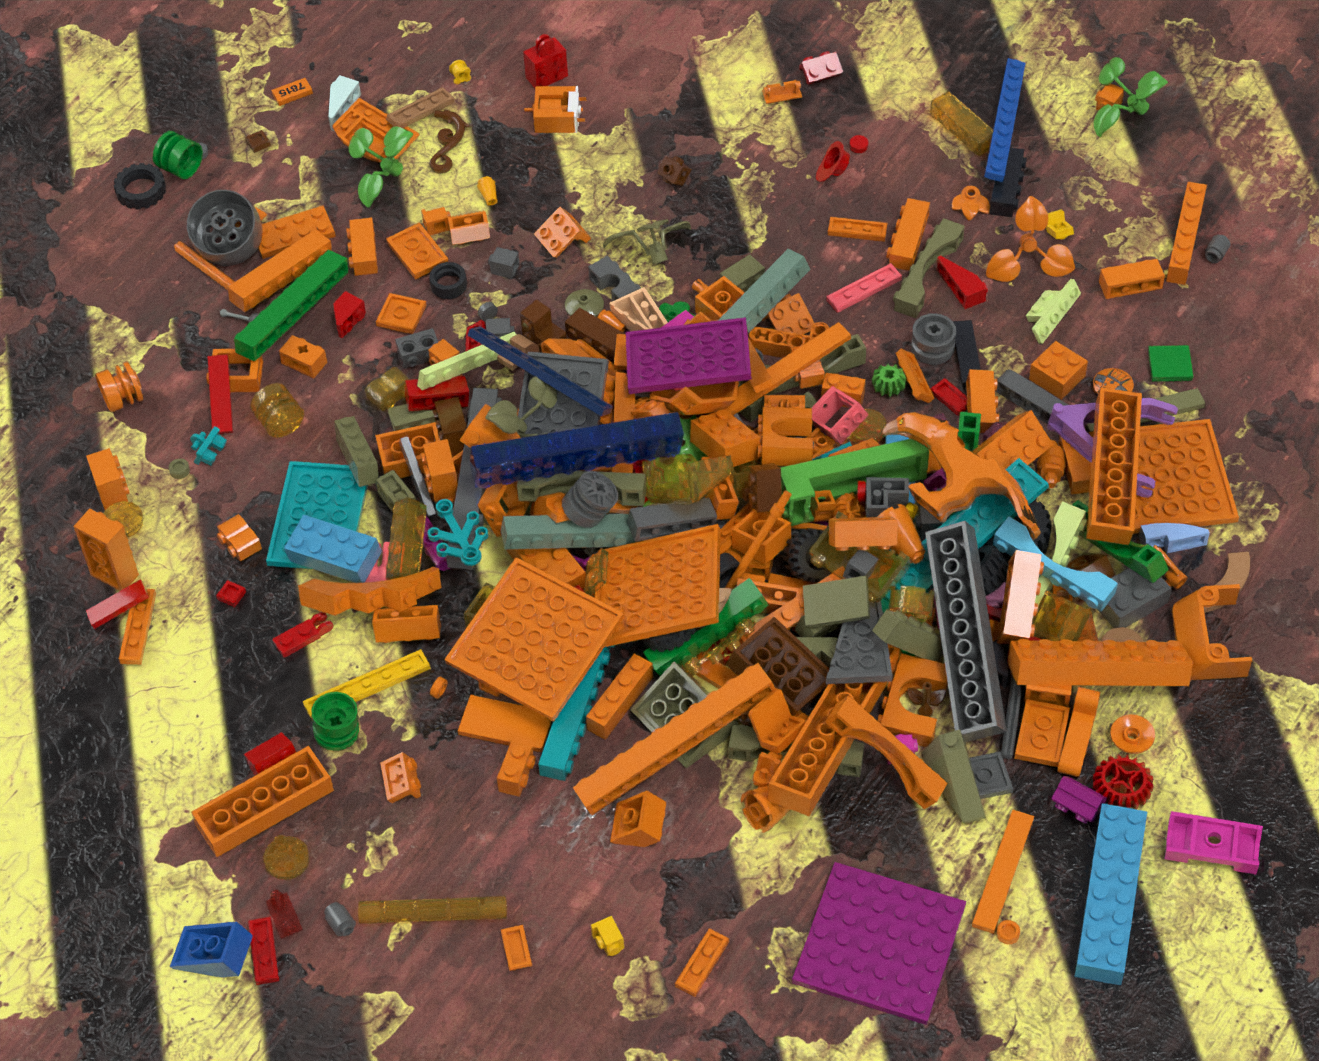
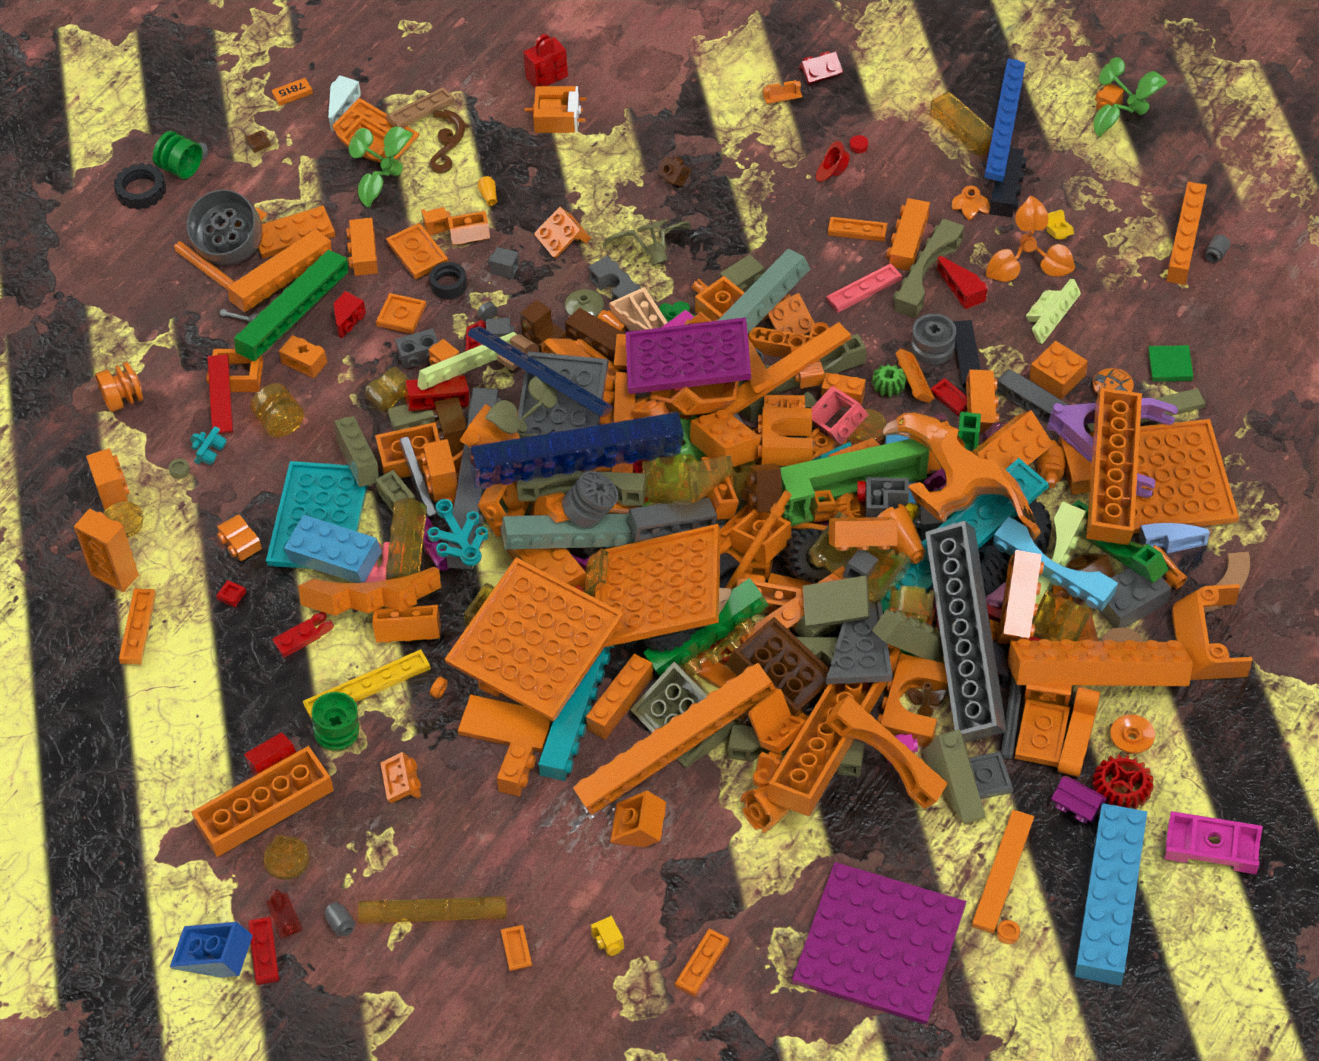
(117, 604): tile -> none
(460, 71): yellow brick -> none
(1131, 278): orange brick -> none

